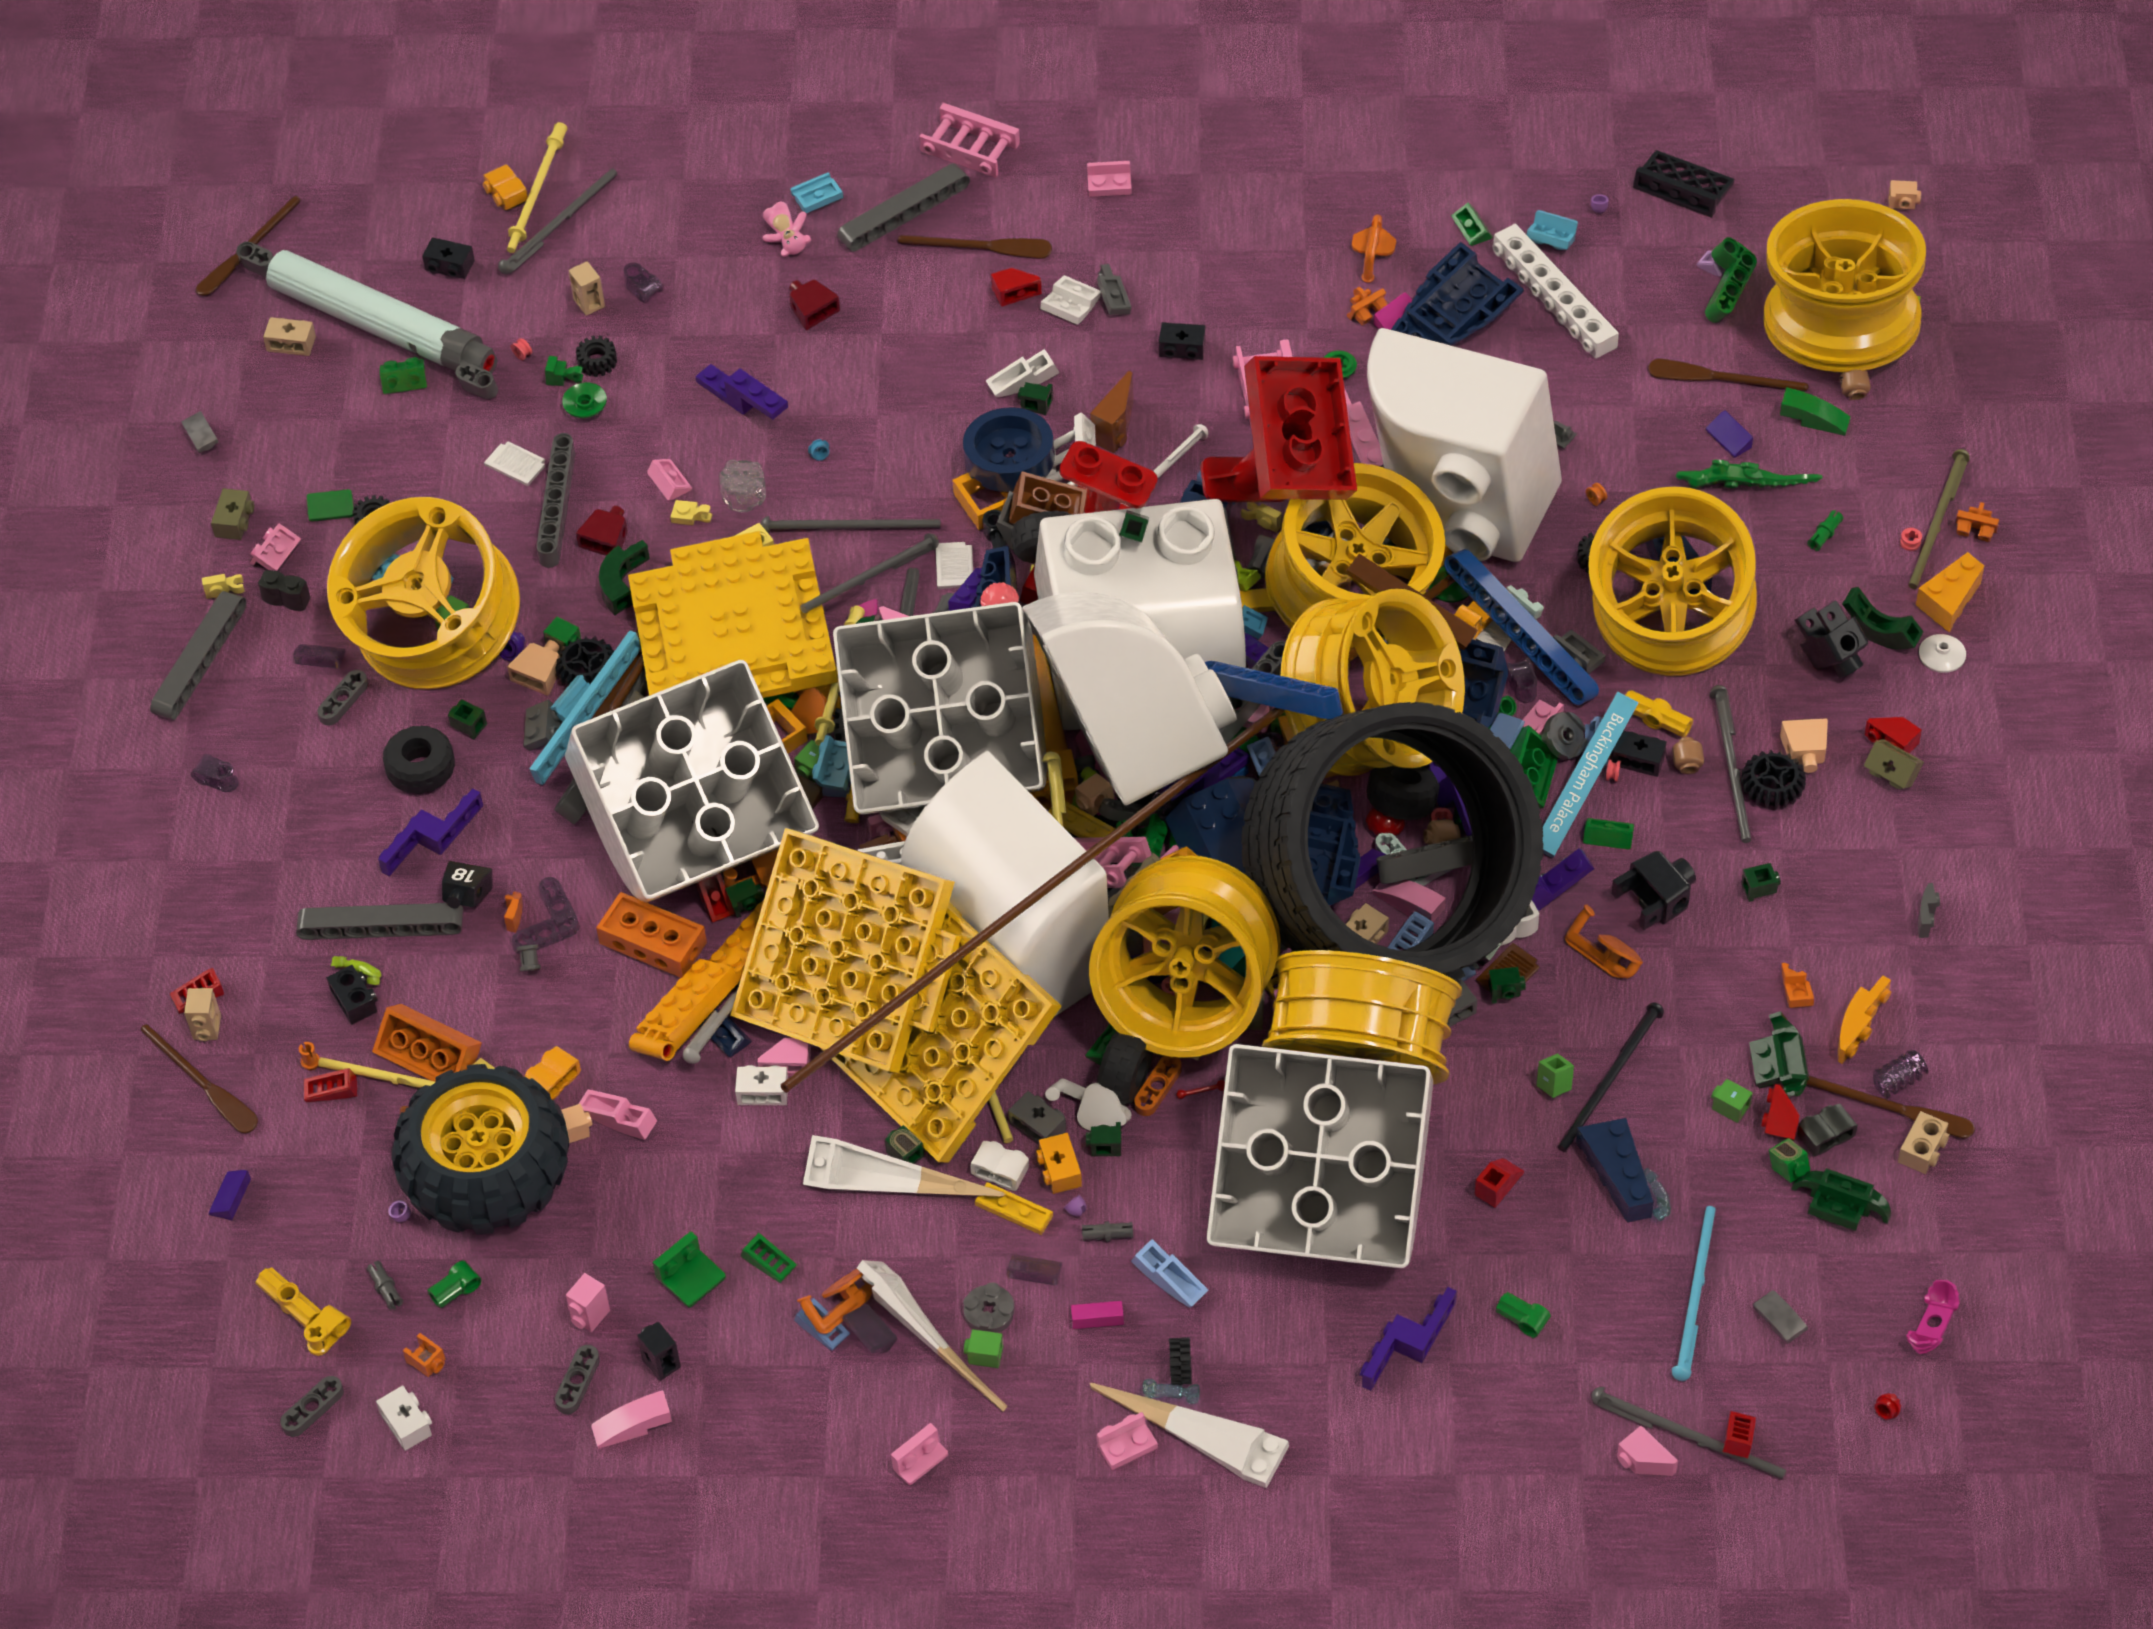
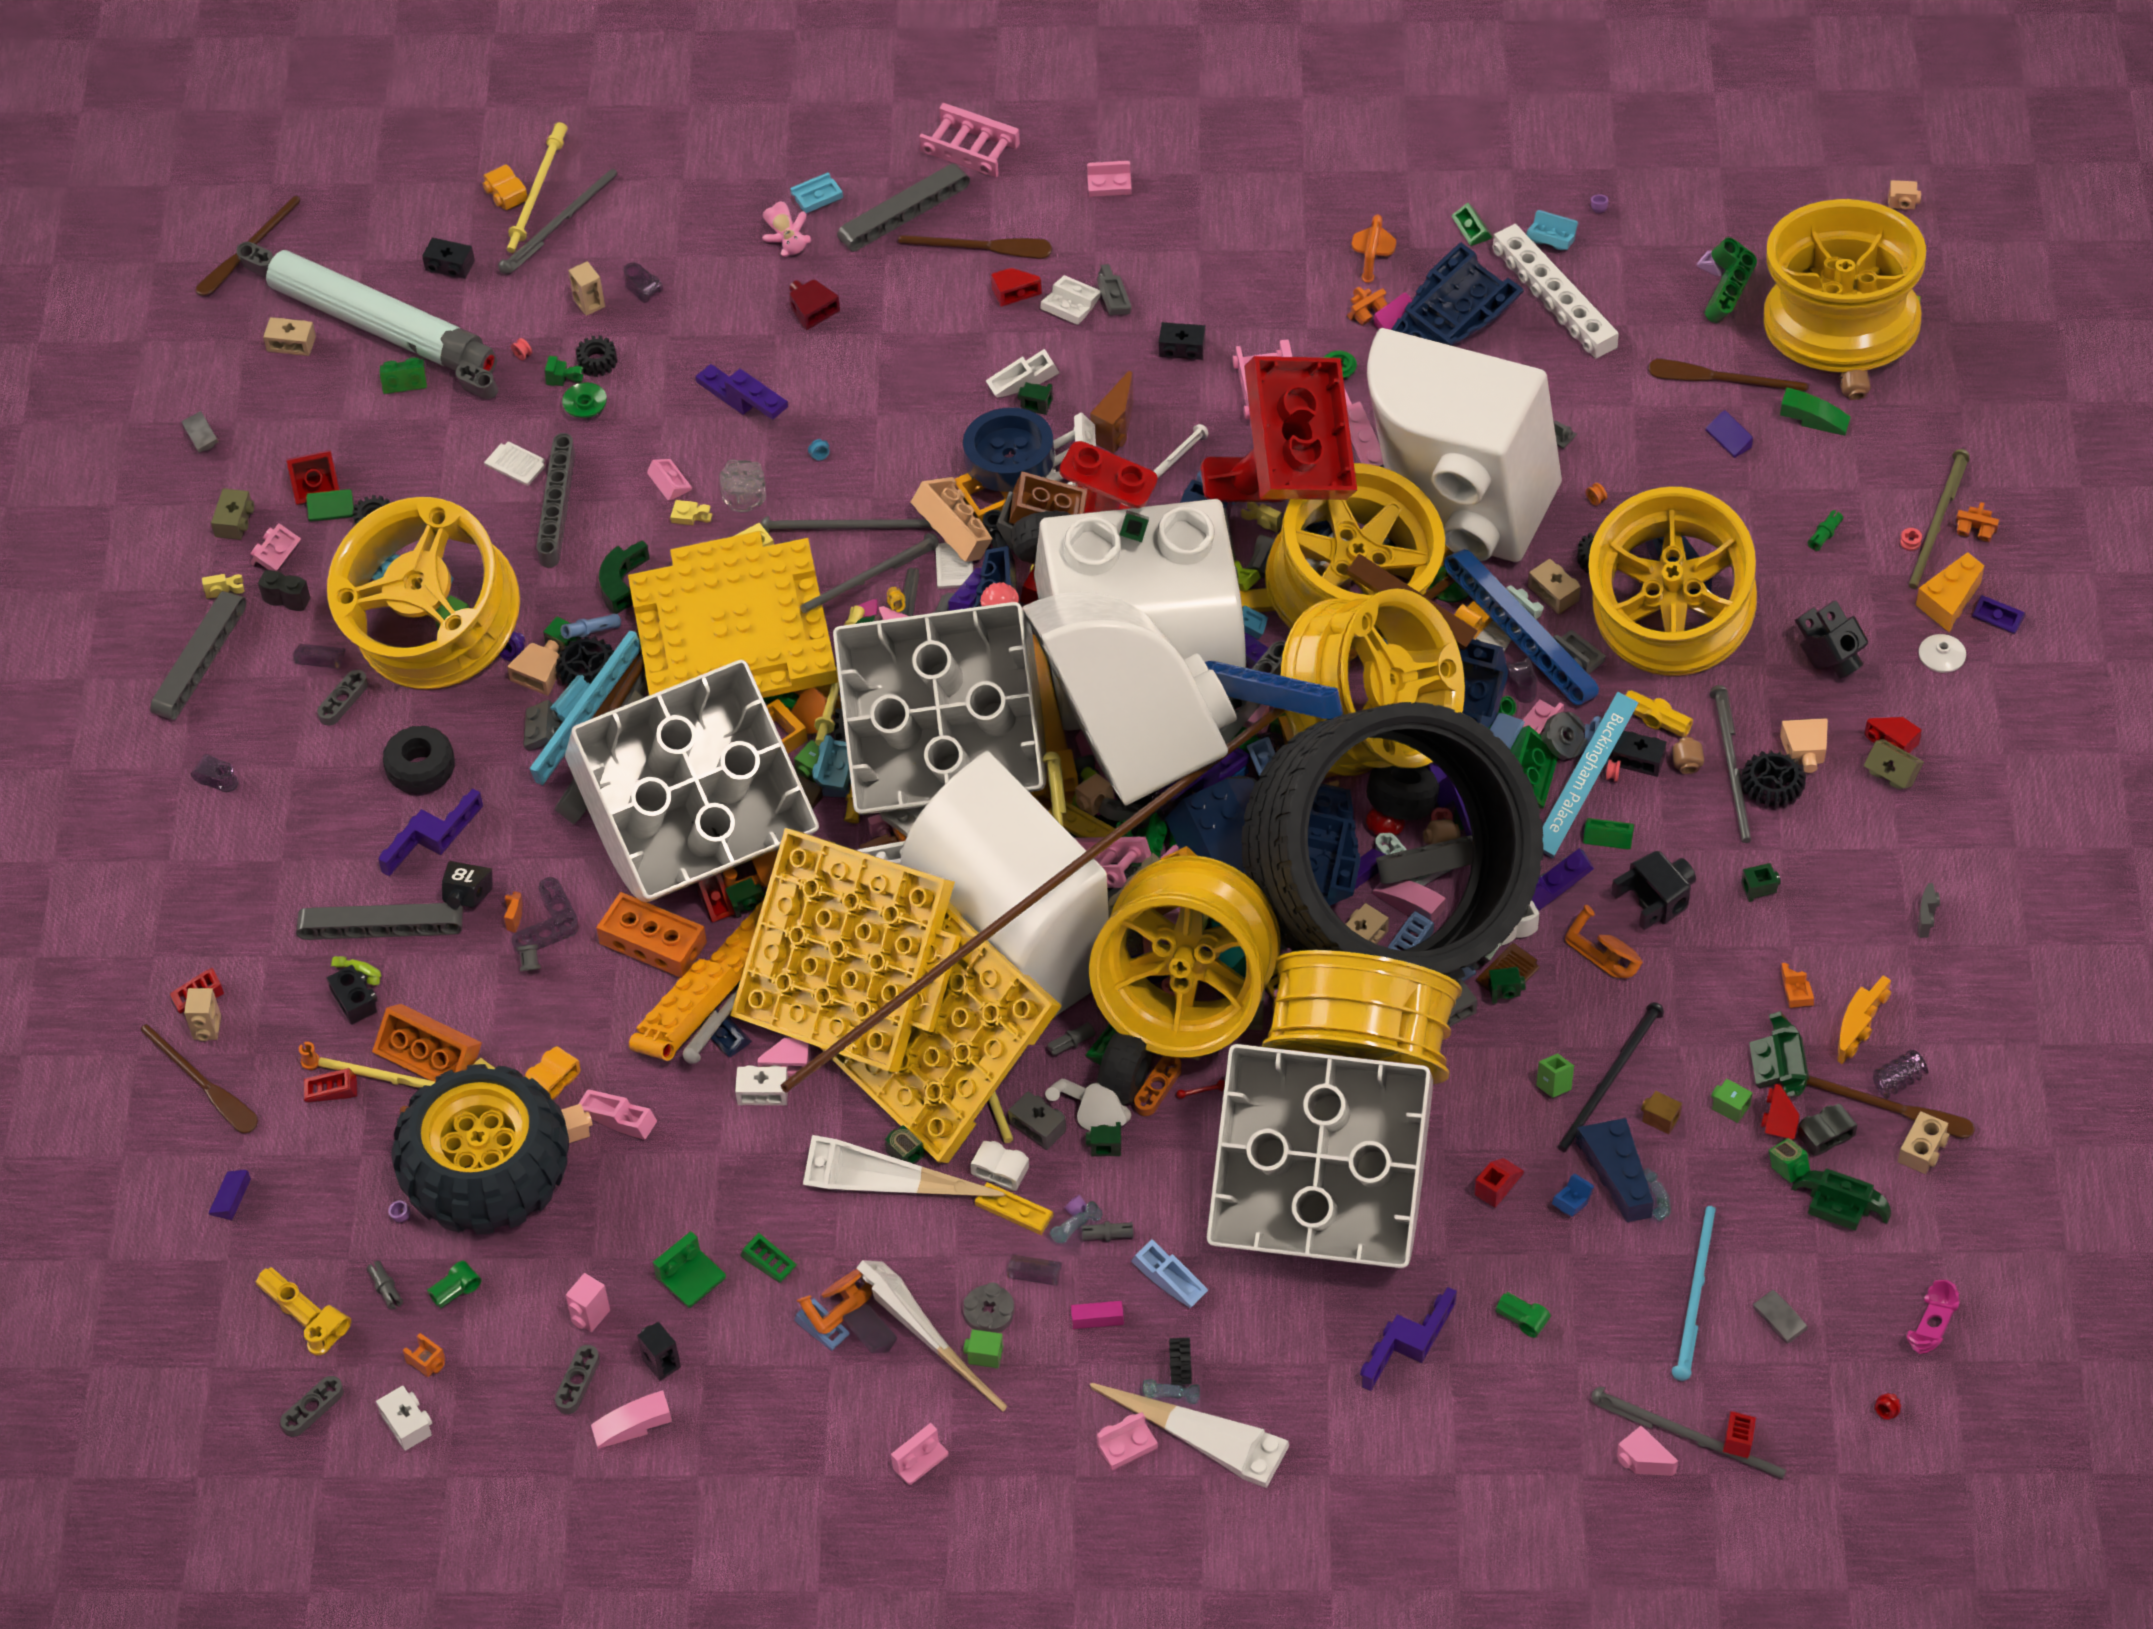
(312, 474): none -> red slope
(467, 718): dark green brick -> none
(584, 627): none -> medium blue pin
(603, 531): dark red torso -> none
(896, 599): none -> yellow pin
(952, 518): none -> light nougat wedge
(1059, 1163): light orange brick -> none
(1062, 1233): none -> clear light blue arm
(1071, 1039): none -> dark grey axle
(1554, 586): none -> tan brick
(1573, 1196): none -> blue bracket
(1661, 1112): none -> pearl gold brick
(1682, 191): black fence -> none
(1741, 474): green animal -> none
(1884, 630): dark green arch -> none
(1998, 614): none -> dark purple slope

